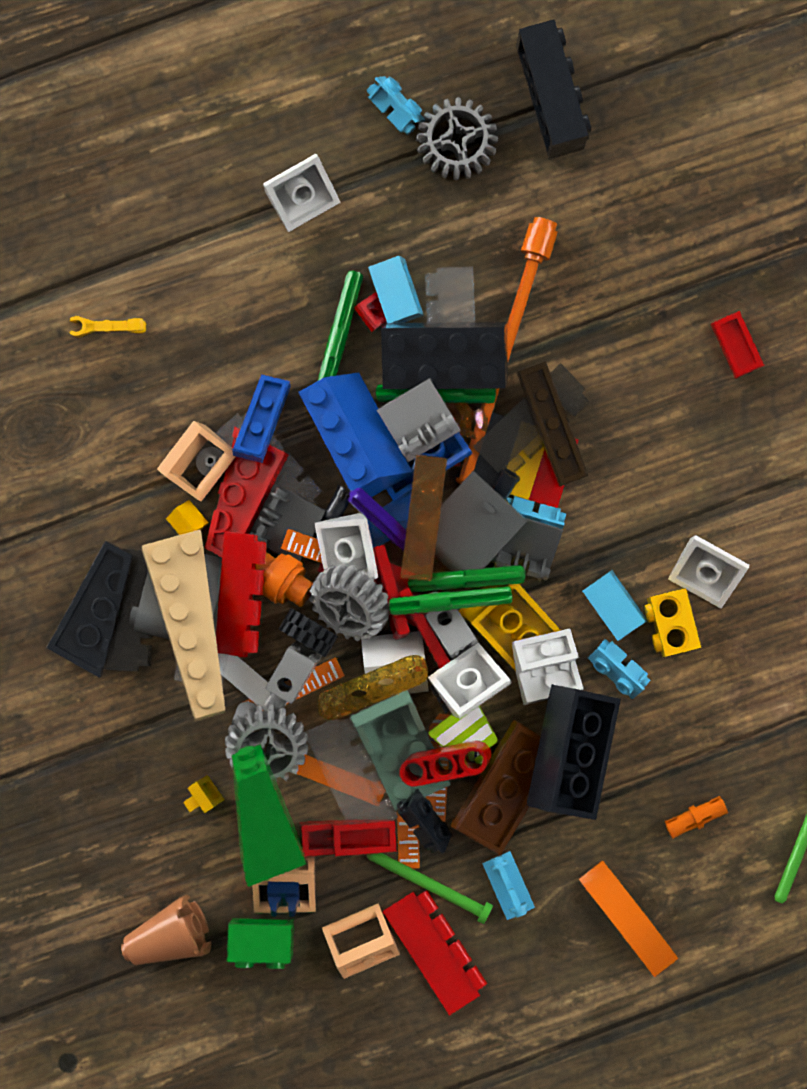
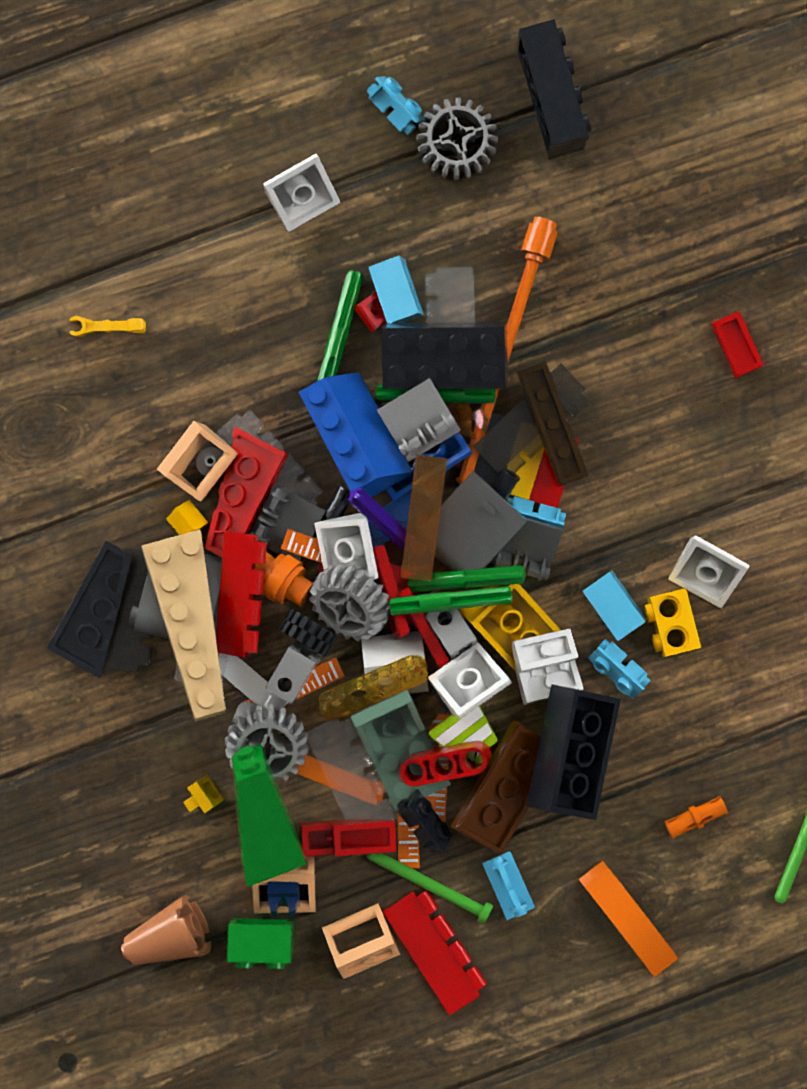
(261, 418): blue tile -> none

